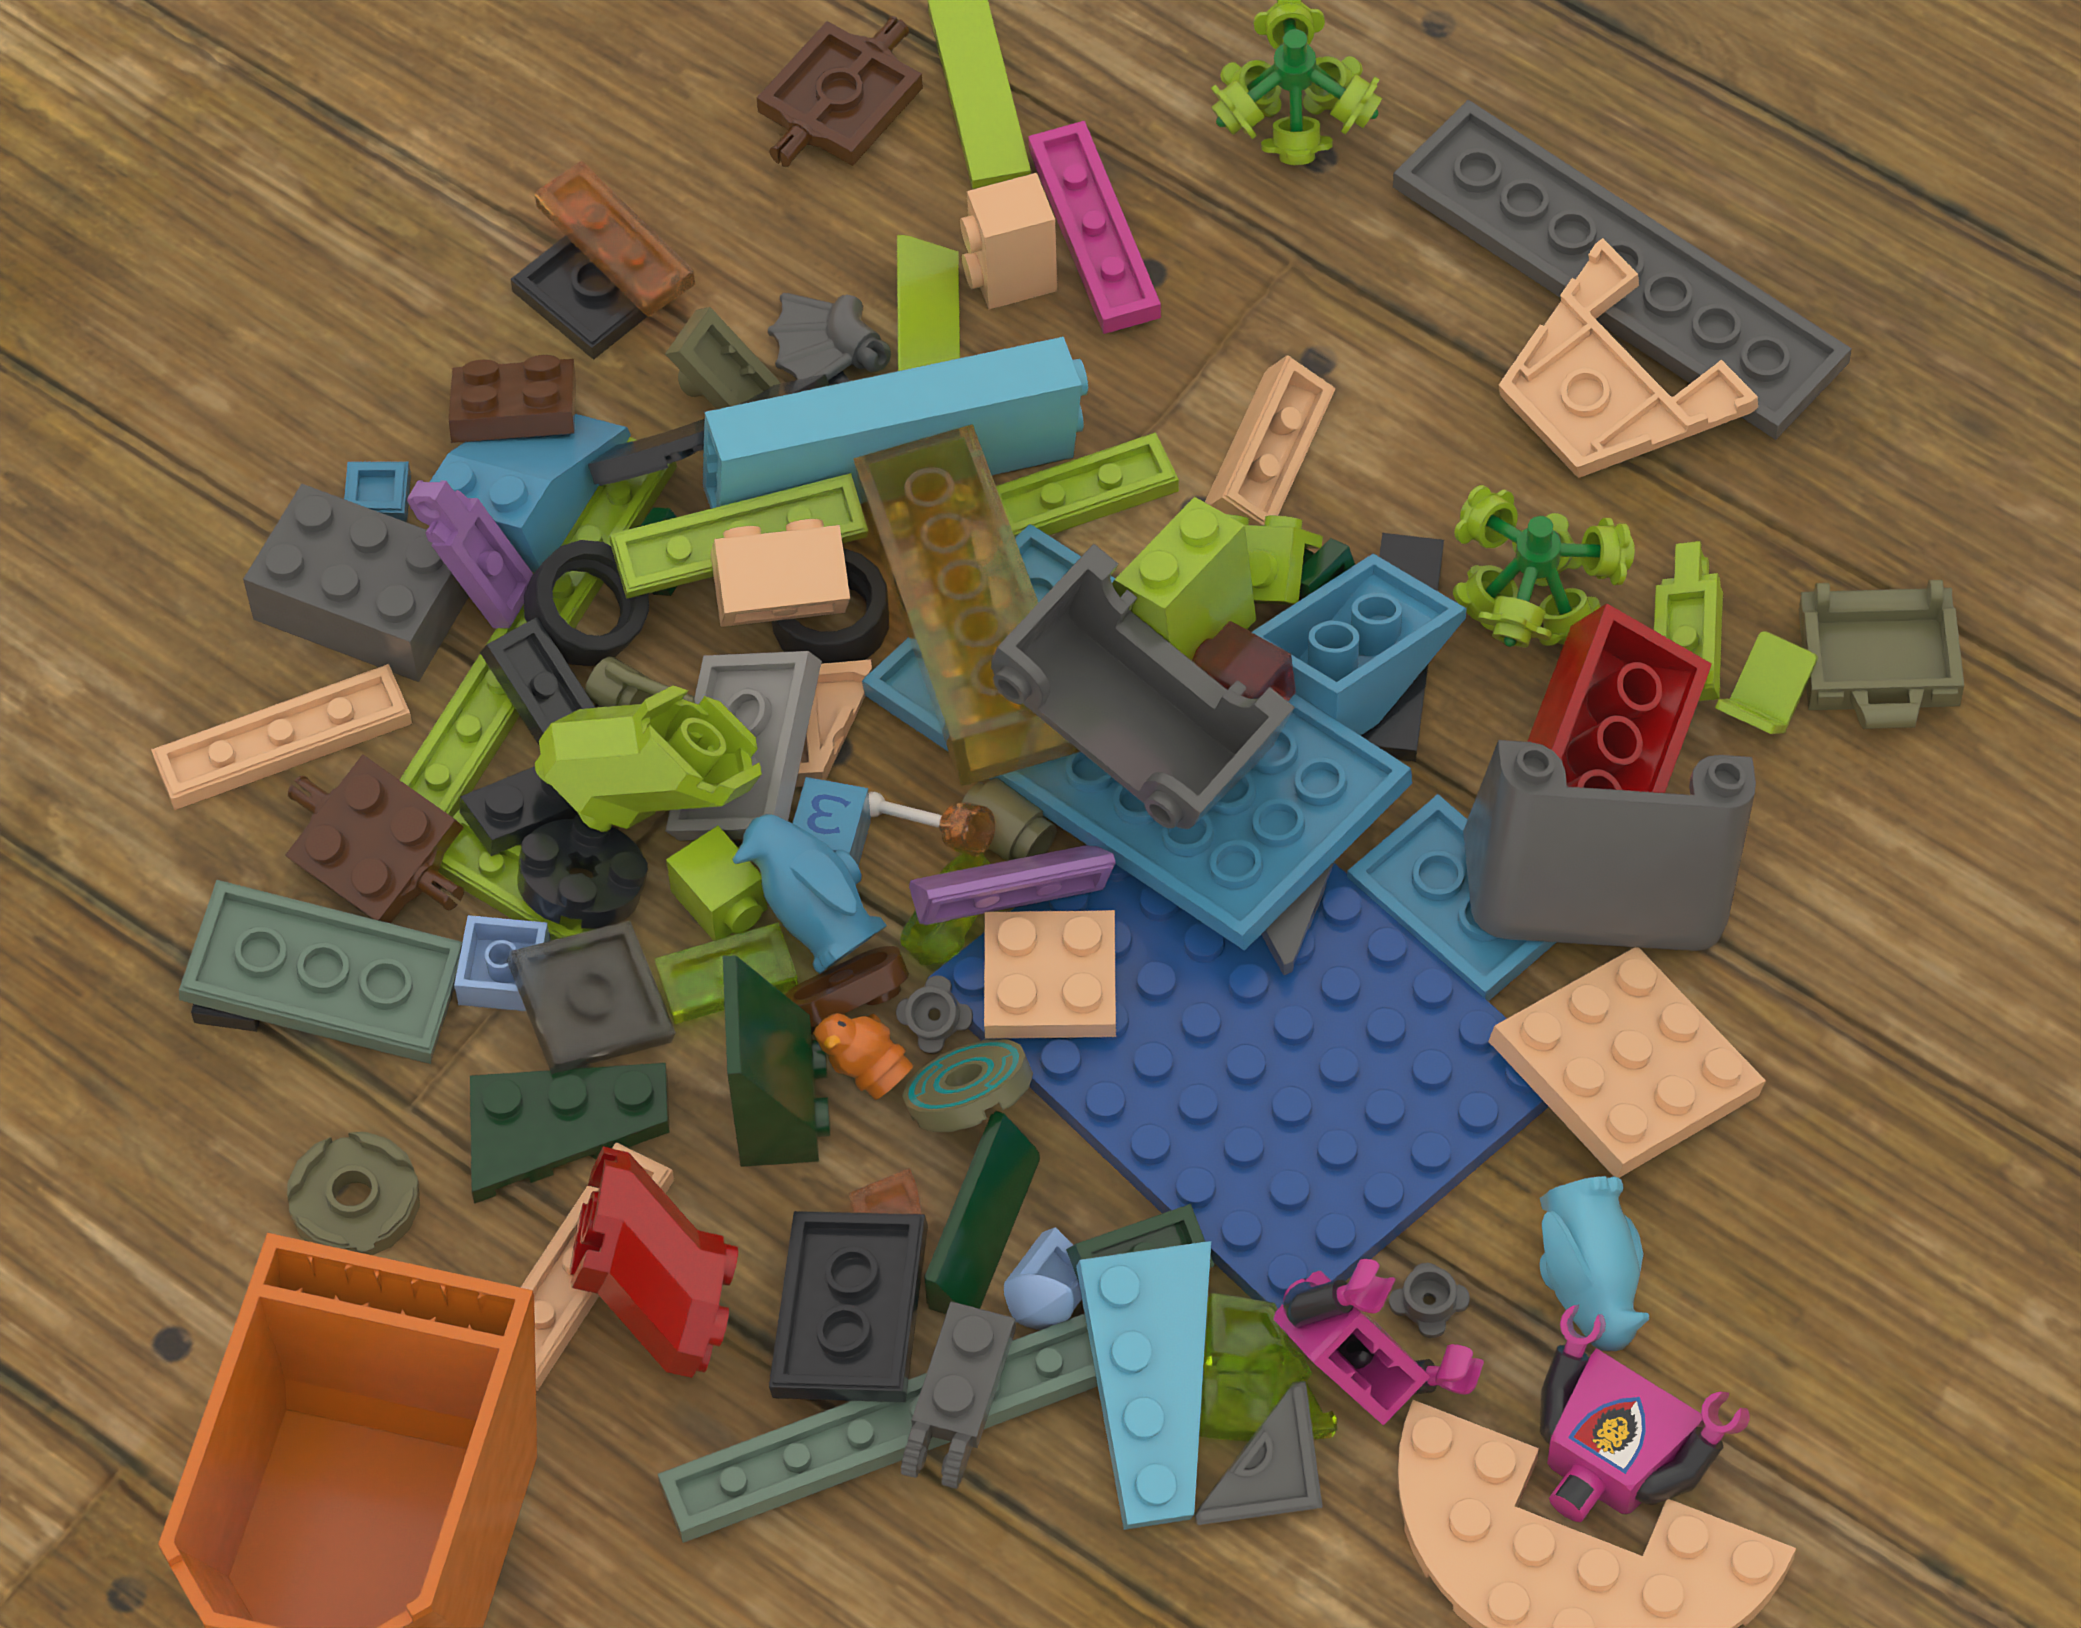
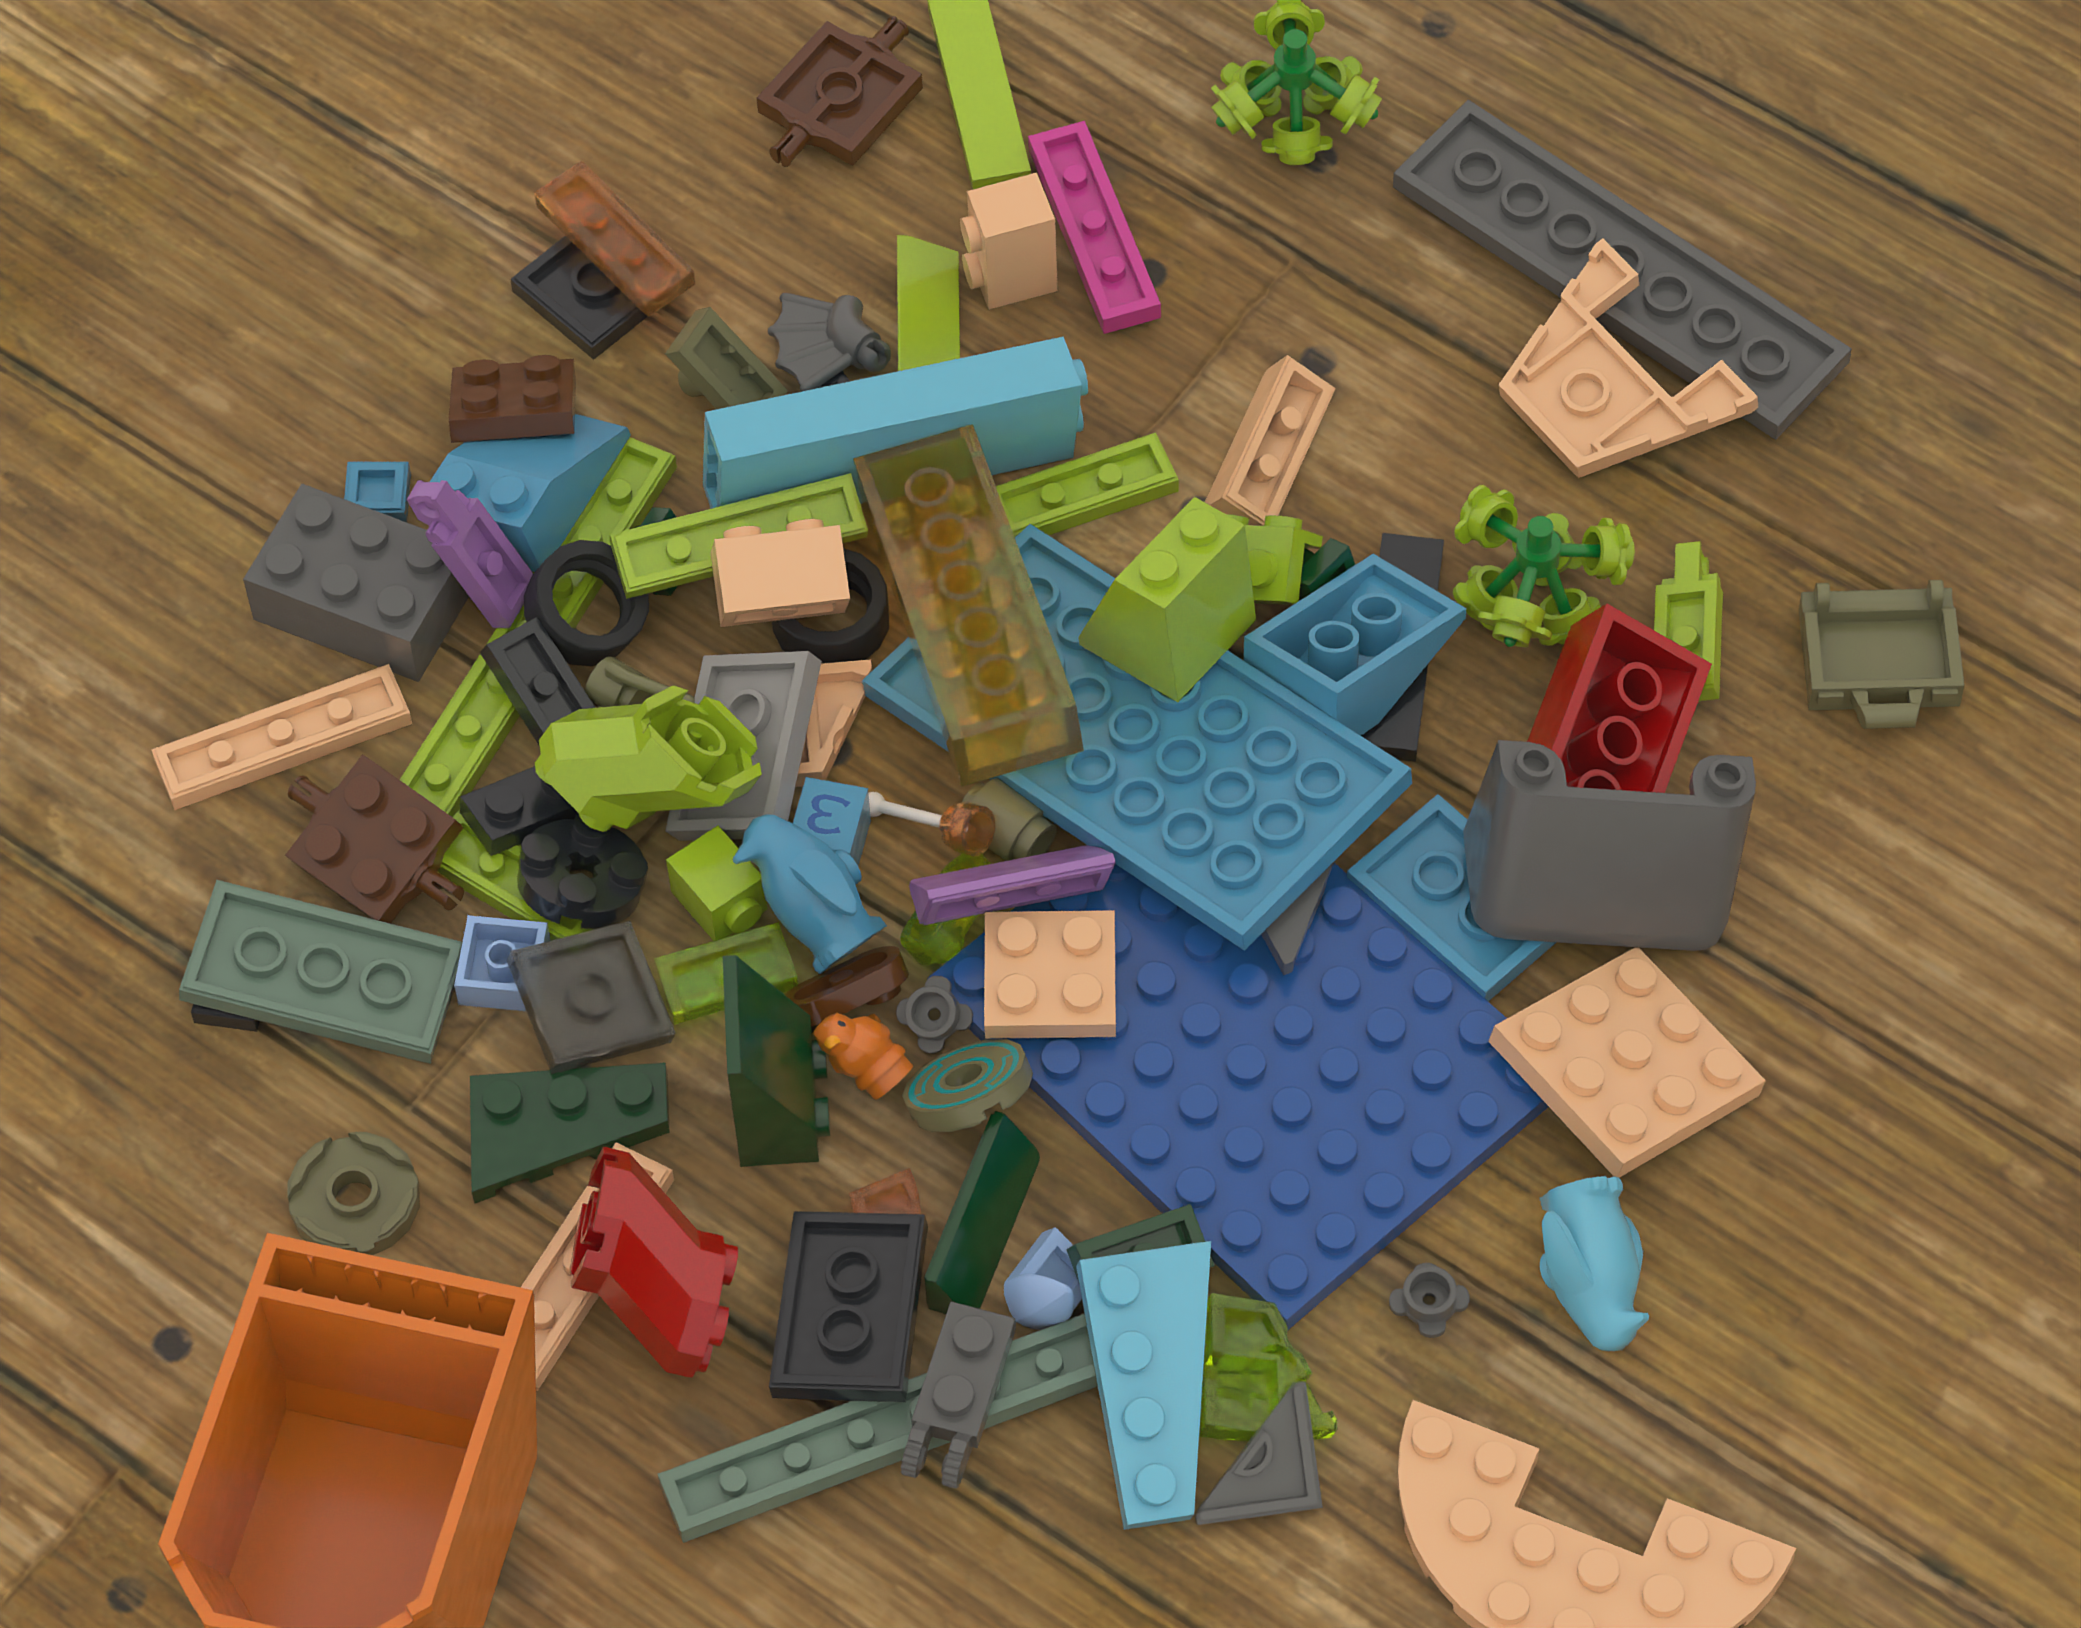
(659, 450): black tile -> none
(1133, 697): dark grey windscreen -> none
(1247, 658): clear red brick -> none
(1351, 1348): dark pink torso -> none
(1619, 1432): torso -> none
(1770, 684): lime bracket -> none

